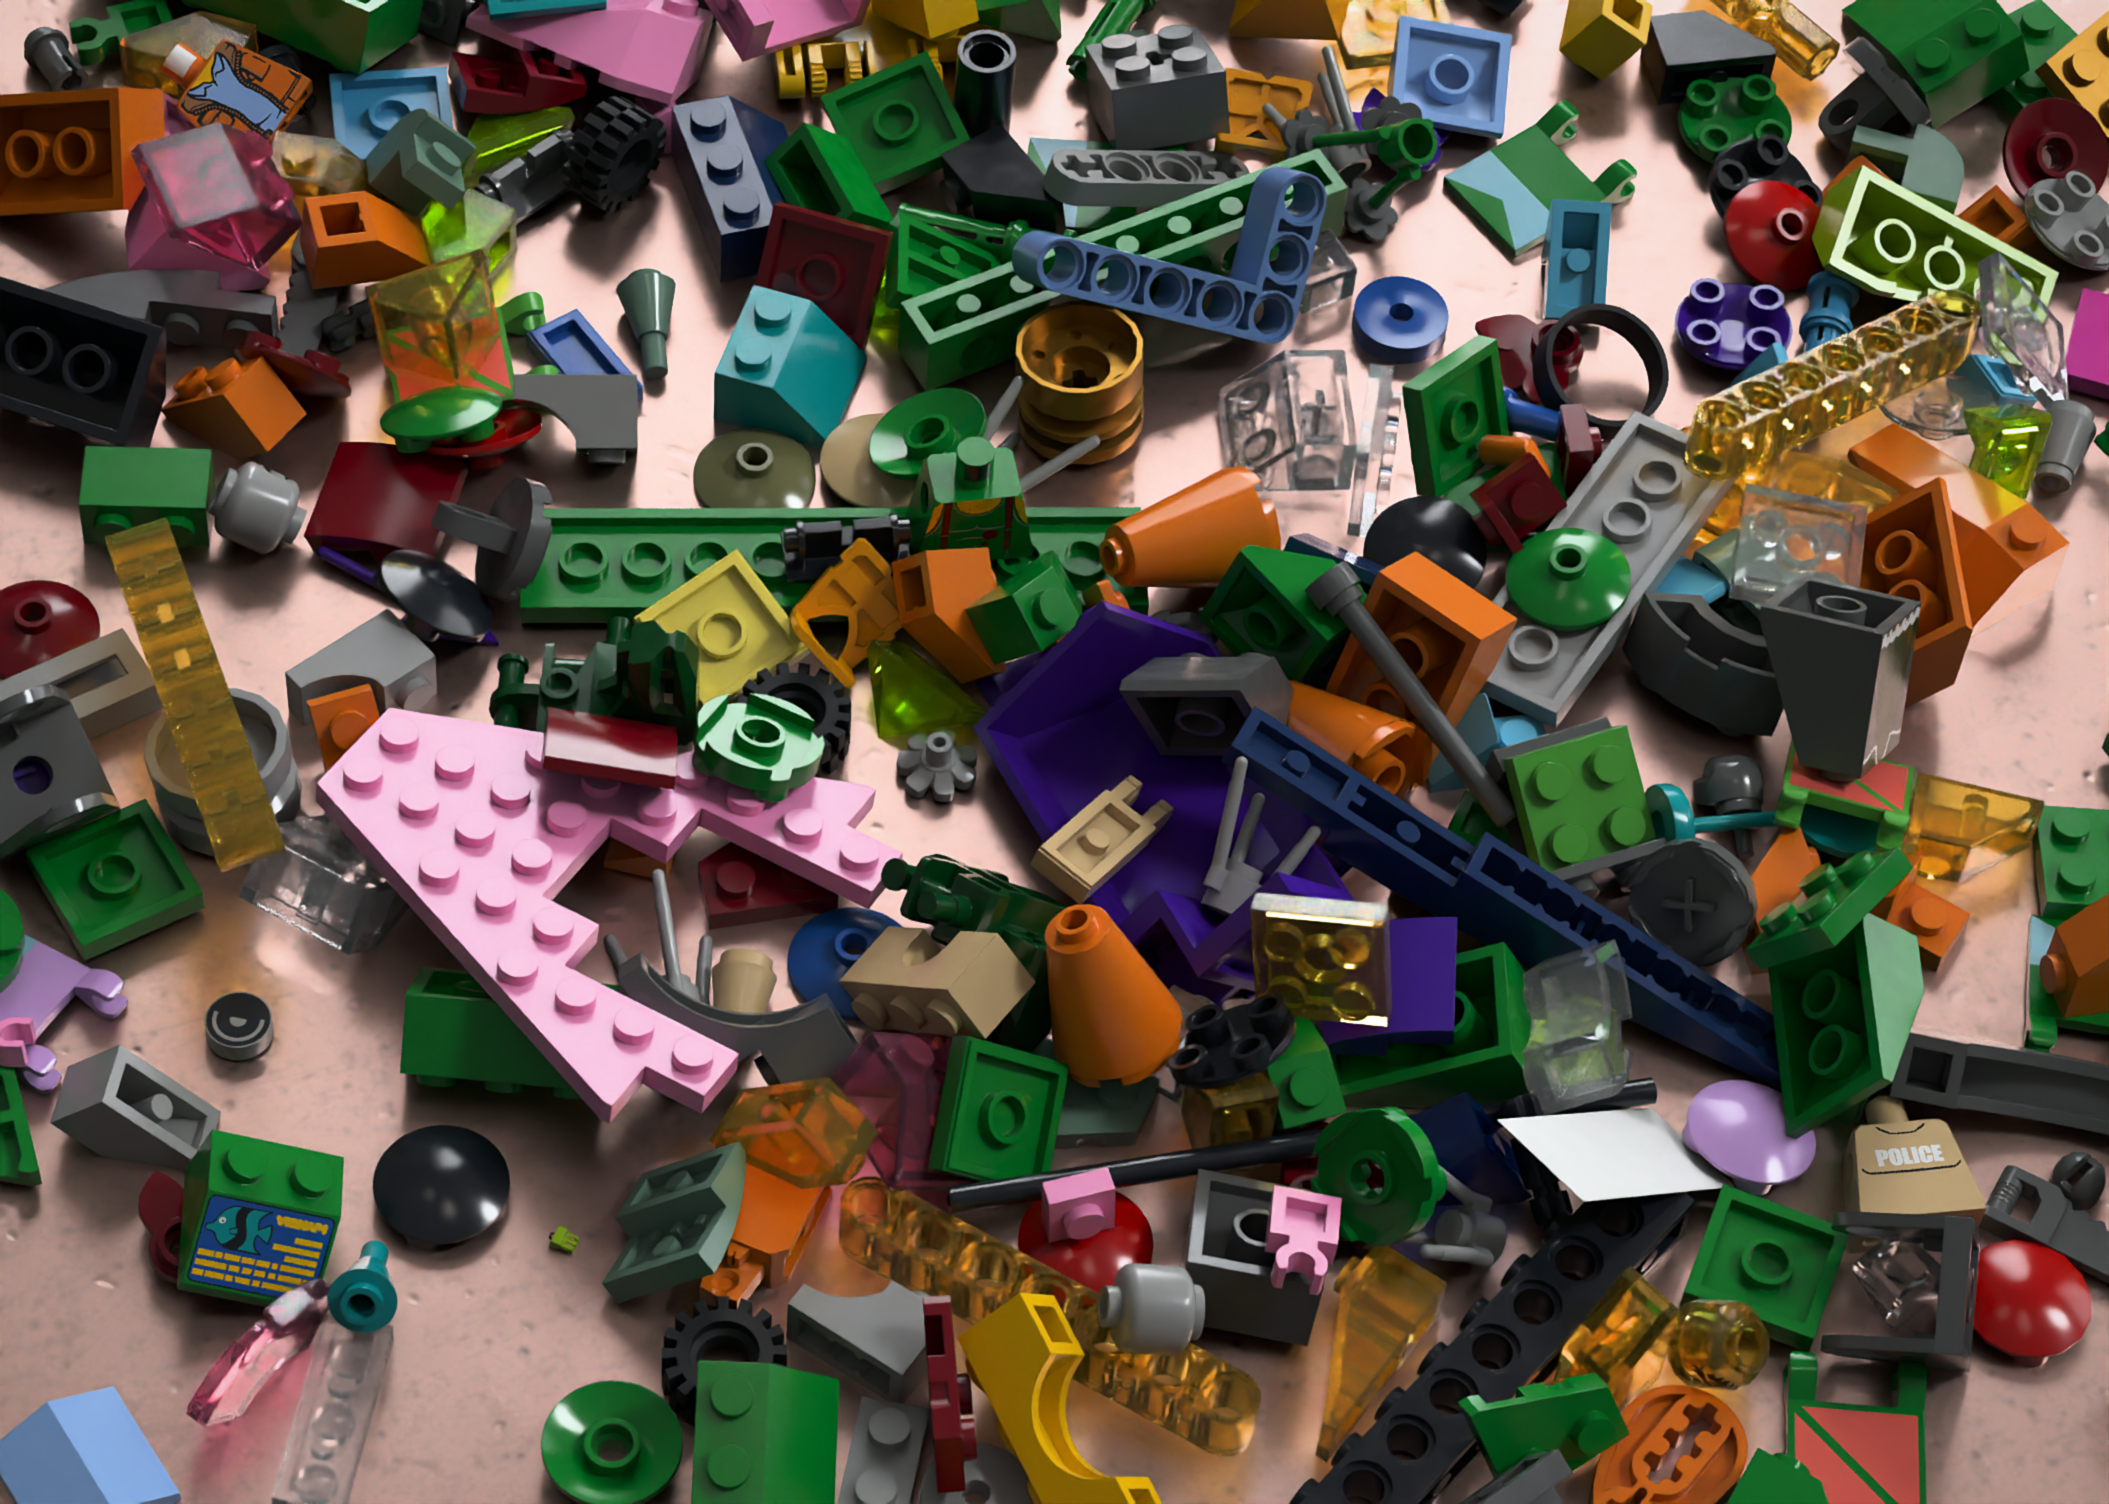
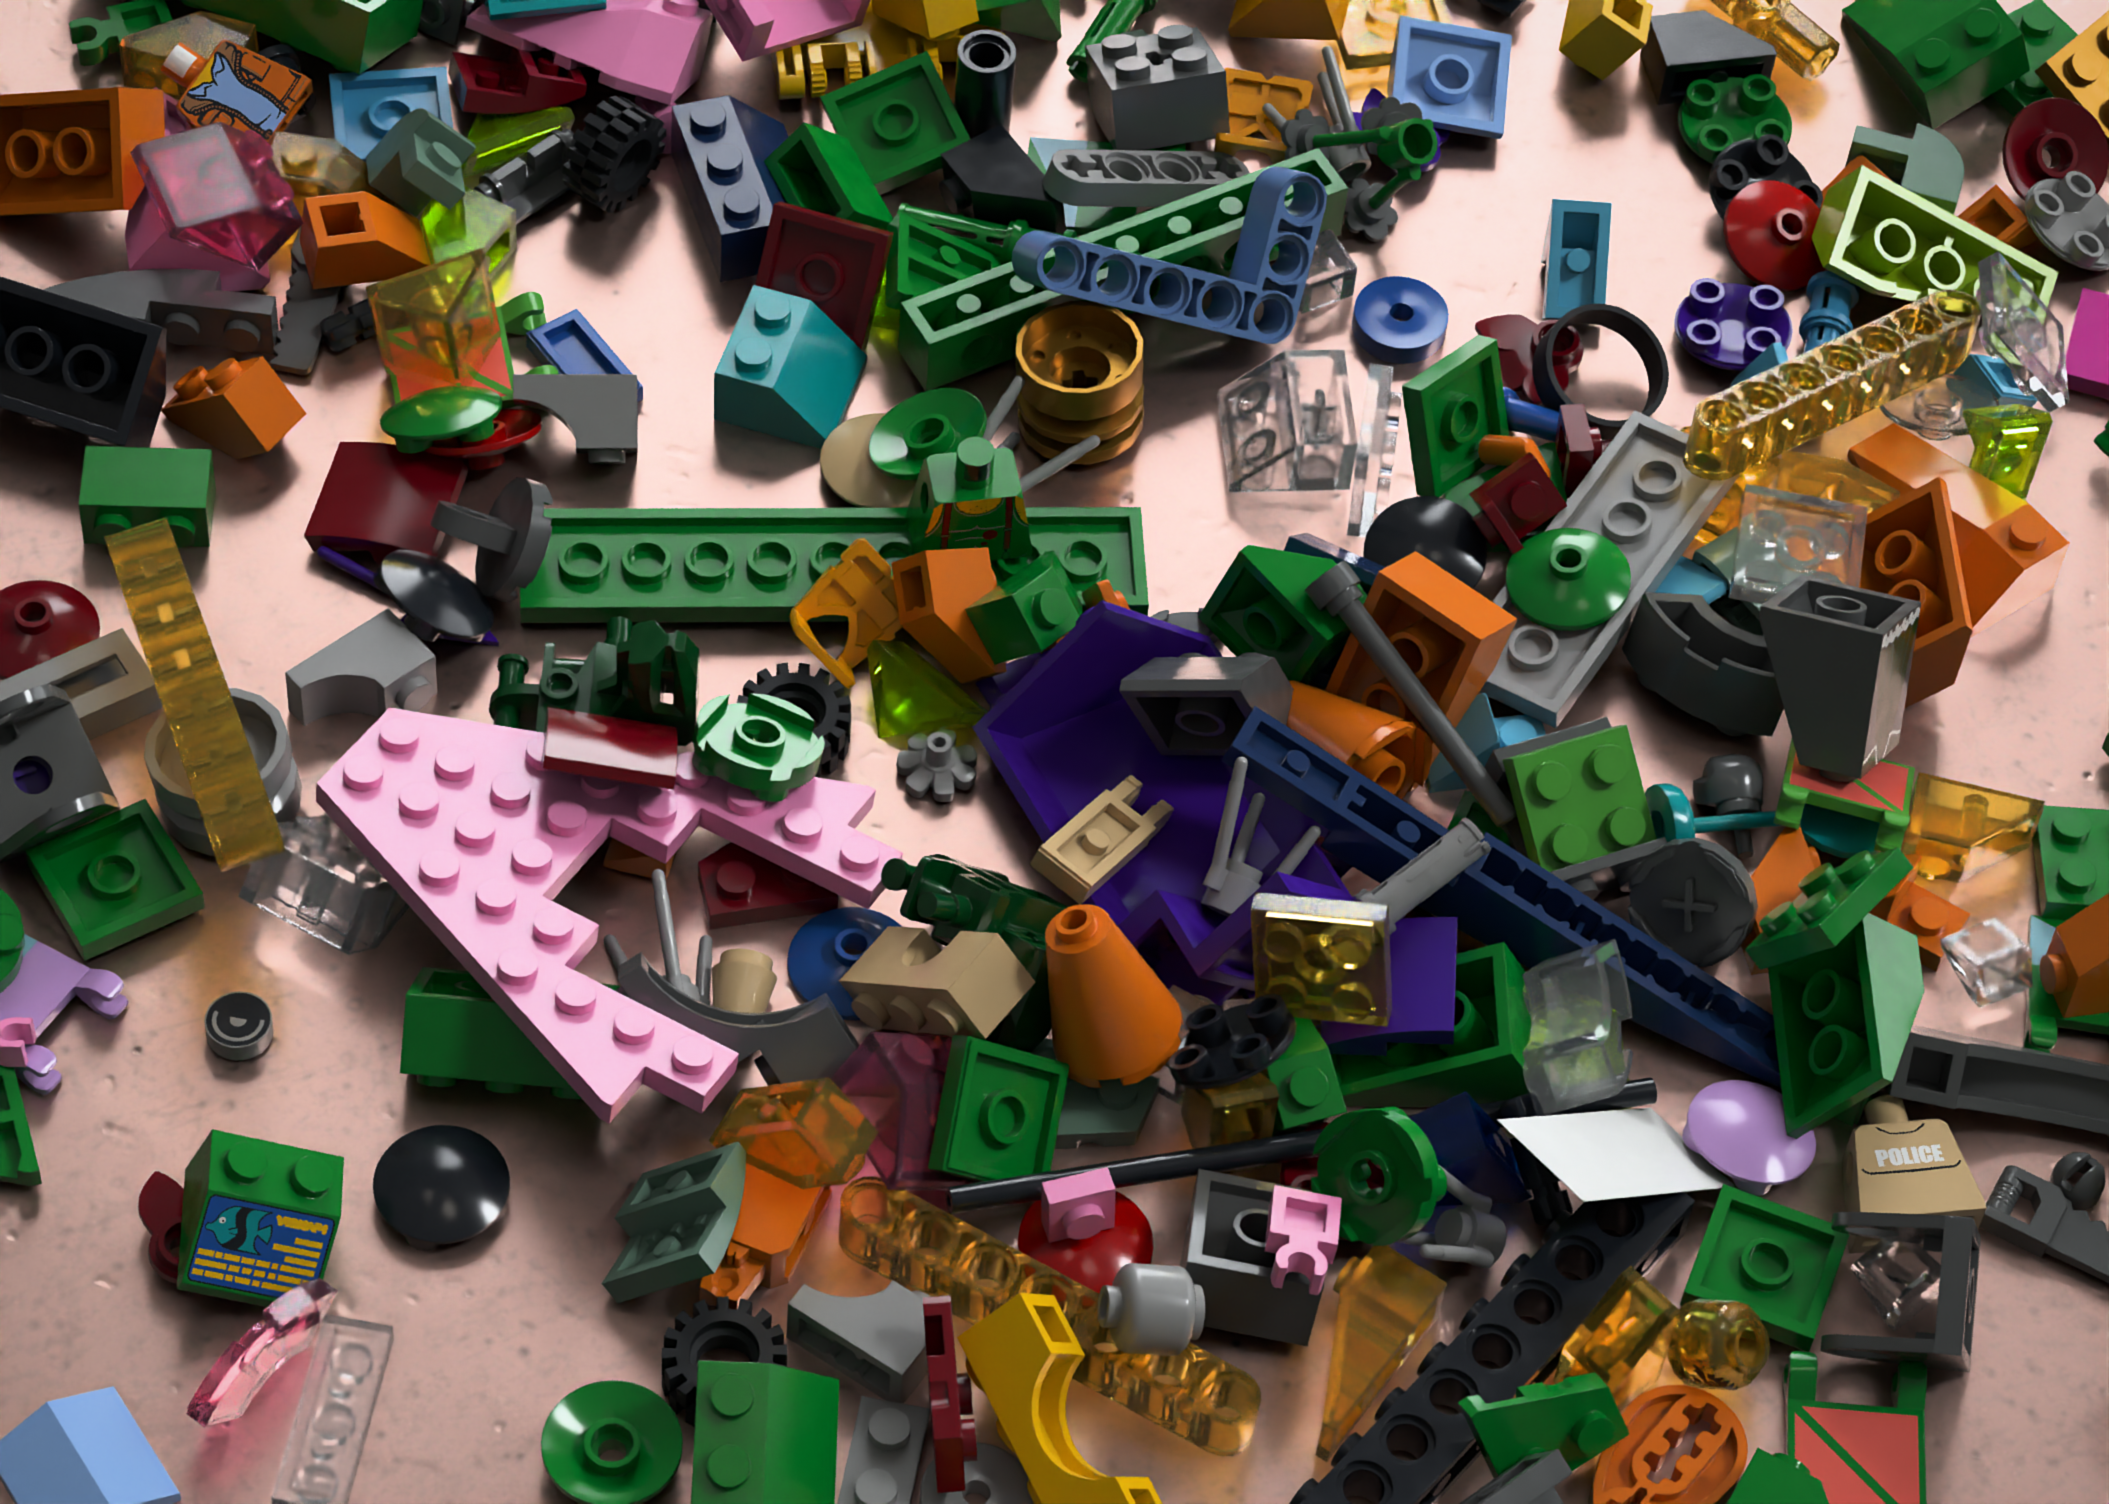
(49, 52): dark grey pin -> none
(132, 1111): light grey slope -> none
(257, 507): light grey head -> none
(310, 376): dark red dish -> none
(341, 720): orange bracket -> none
(364, 1294): teal cone -> none
(563, 1240): lime piece -> none
(648, 304): sand green cone -> none
(732, 624): light yellow tile -> none
(780, 480): olive dish -> none
(815, 546): black hinge -> none
(1191, 534): orange cone -> none
(1428, 871): none -> light grey pin
(1516, 180): green flag -> none
(1870, 98): dark grey tile -> none
(1989, 961): none -> clear slope
(2029, 1301): red dish -> none
(2065, 445): light grey cone -> none

